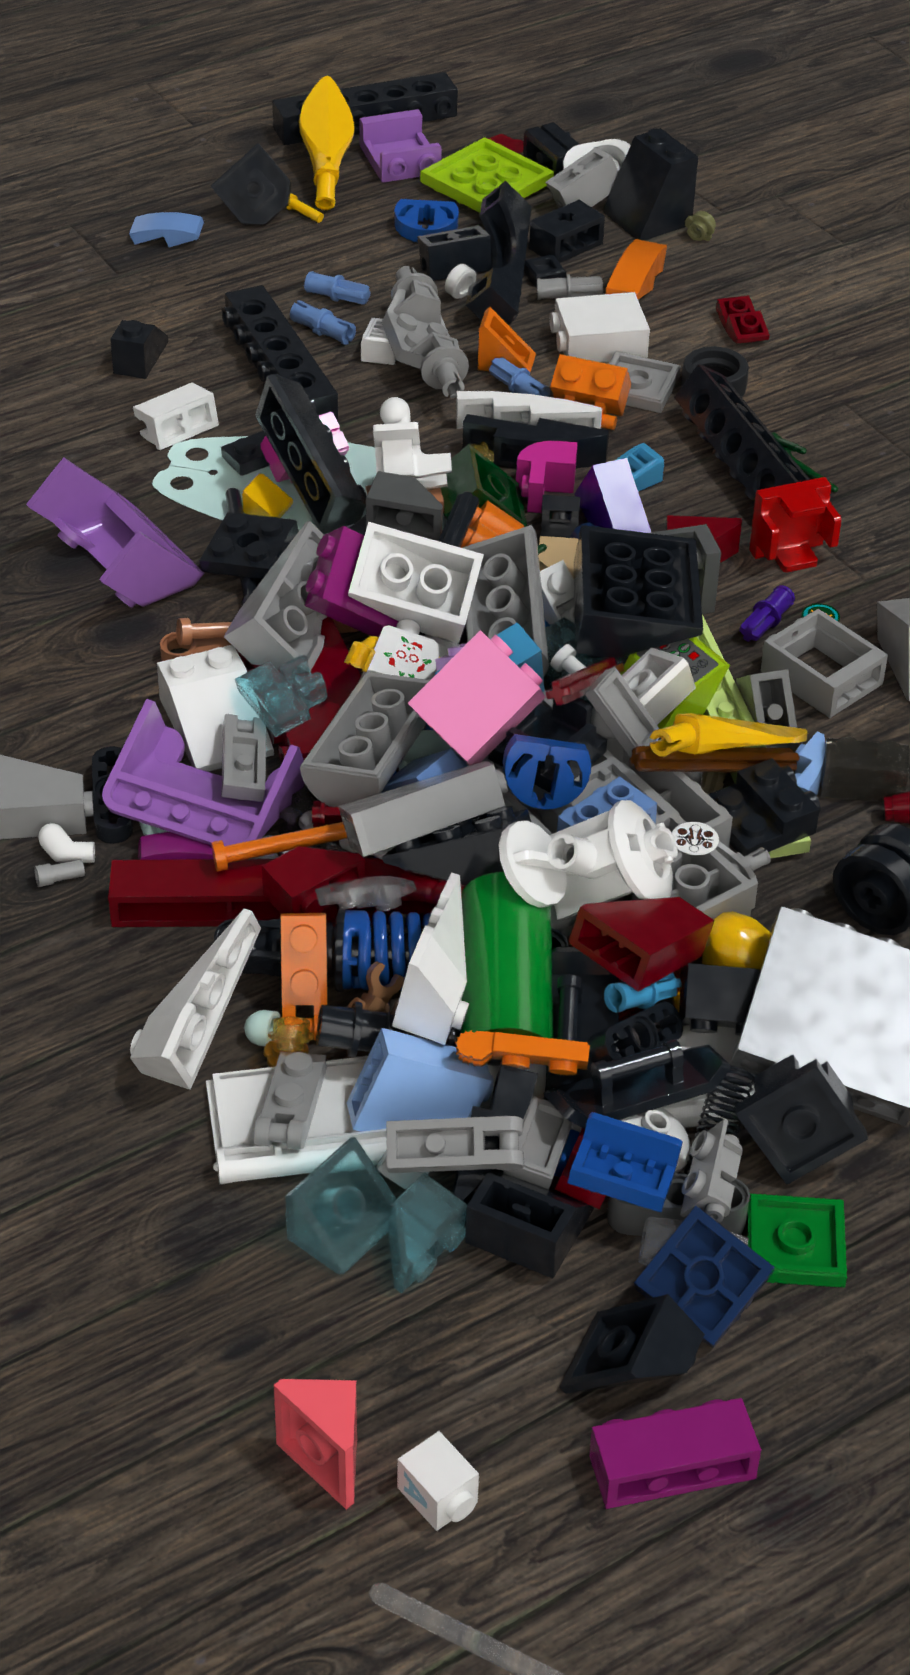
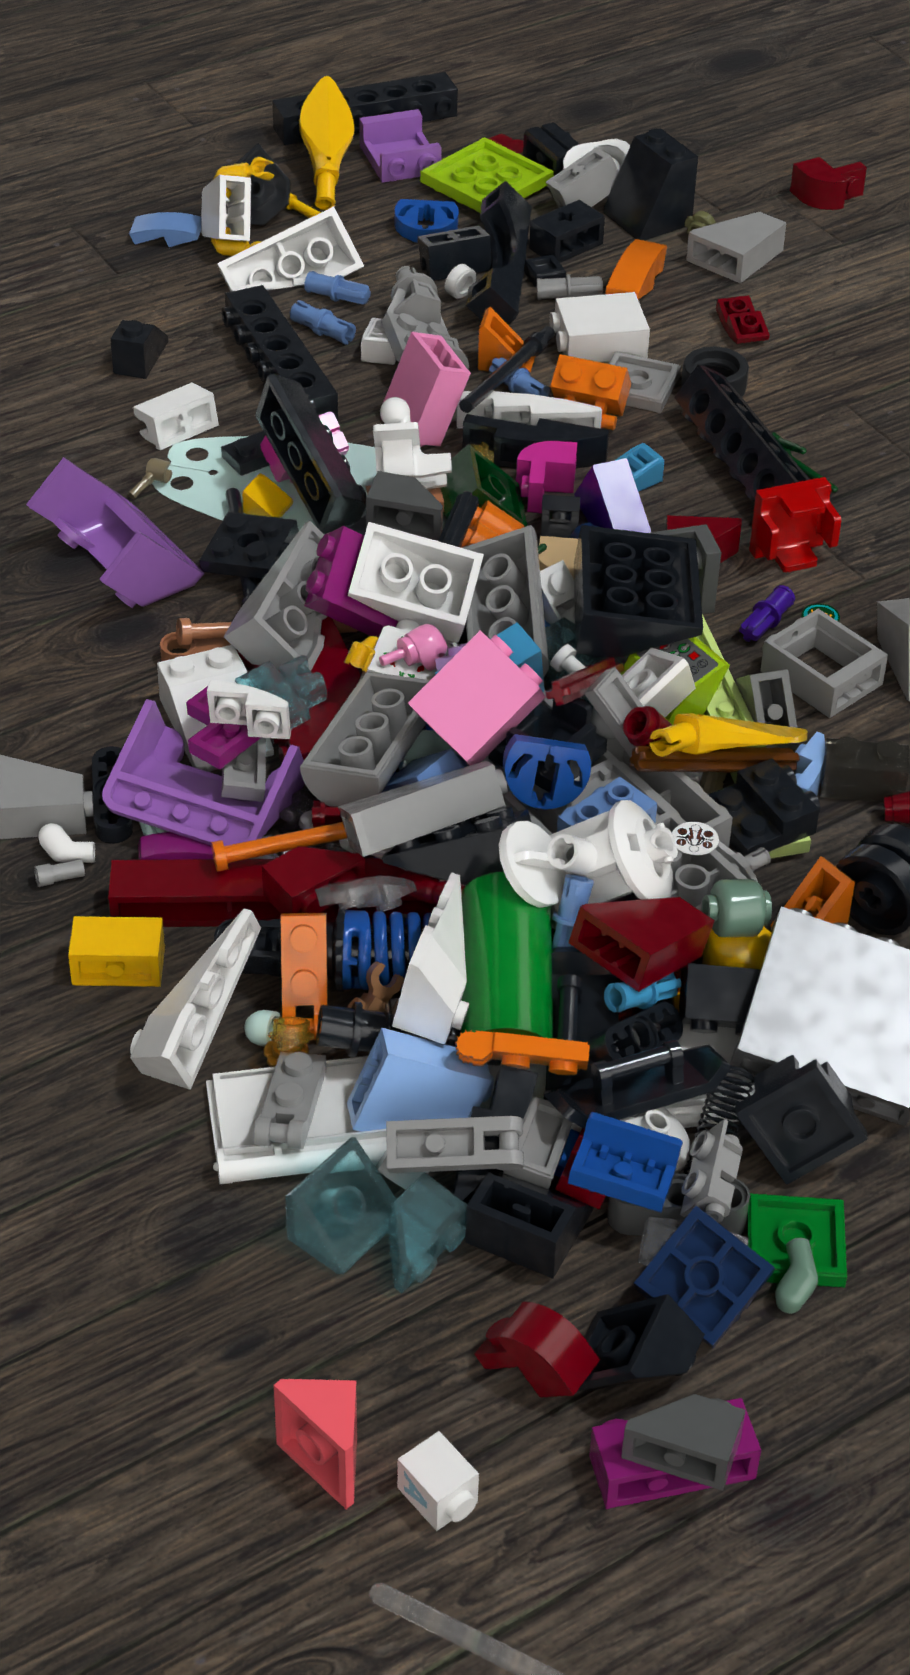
(116, 951): none -> yellow panel
(155, 470): none -> dark tan hand
(217, 741): none -> magenta plate
(228, 206): none -> white torso
(244, 705): none -> white slope
(287, 258): none -> white wedge
(418, 646): none -> bright pink piece
(431, 384): none -> bright pink brick
(532, 346): none -> black bar
(543, 1347): none -> dark red brick
(575, 894): none -> medium blue axle
(641, 723): none -> dark red cone
(687, 1439): none -> dark grey slope
(737, 245): none -> light grey slope
(738, 907): none -> sand green head
(799, 1279): none -> sand green arm
(824, 893): none -> orange slope
(827, 187): none -> dark red brick

